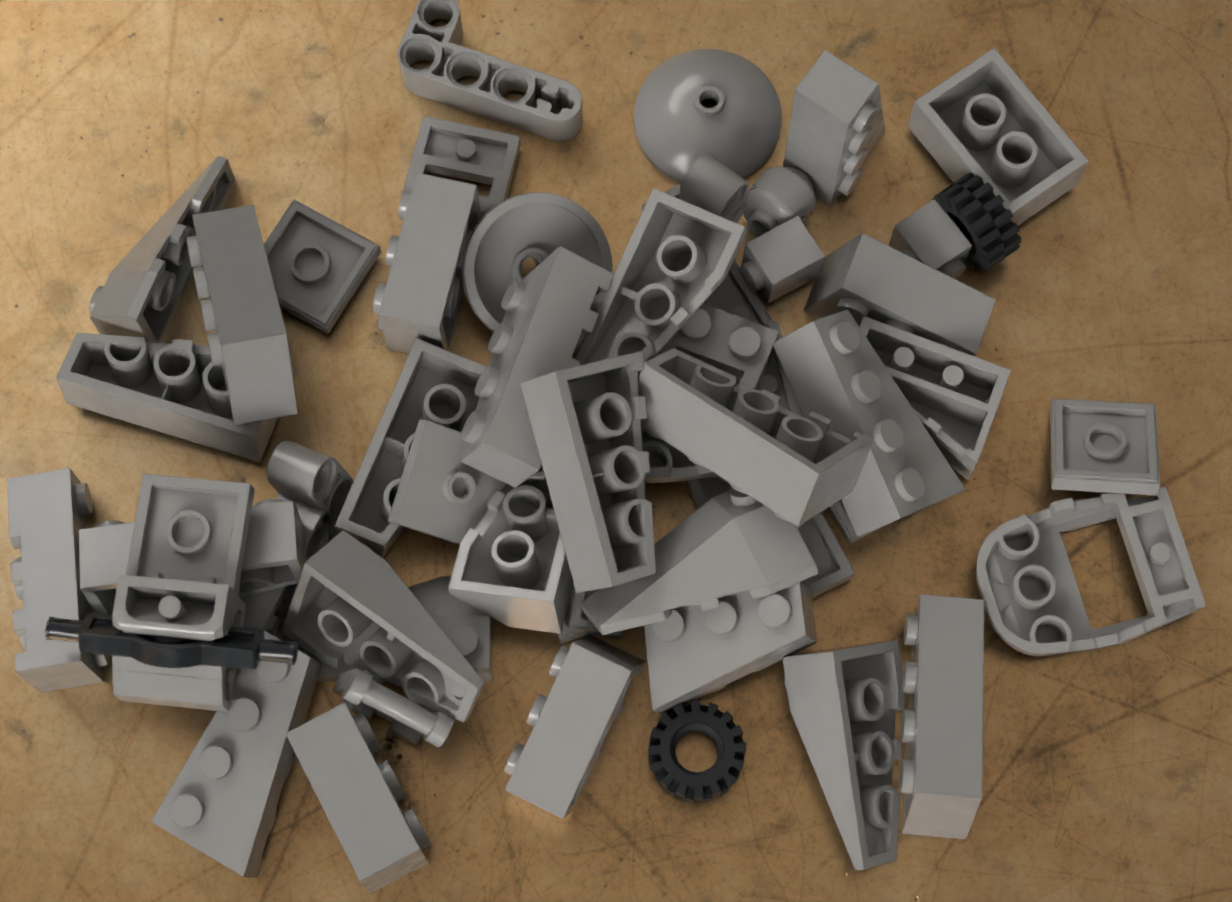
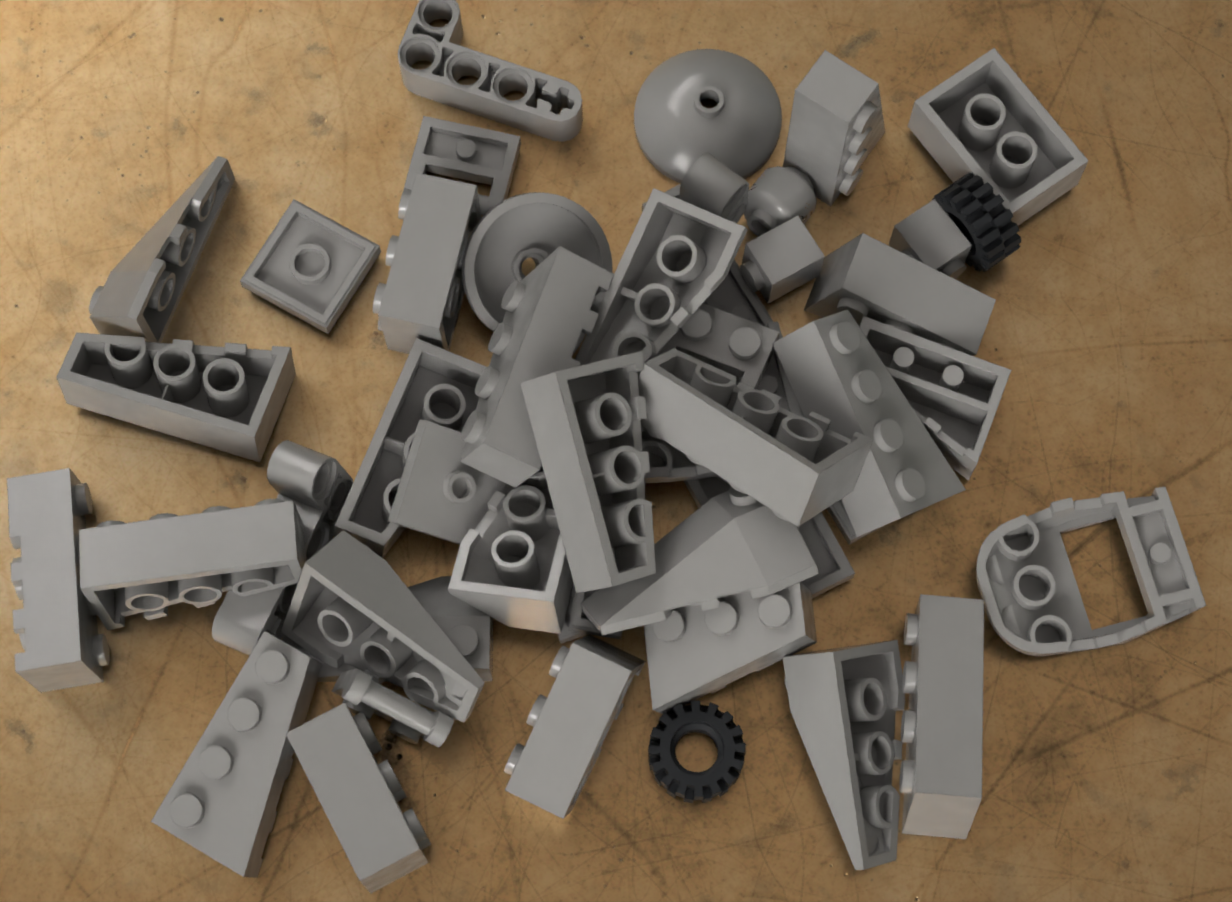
(178, 605): light grey piece -> none
(243, 313): light grey wedge -> none
(1104, 447): light grey plate -> none

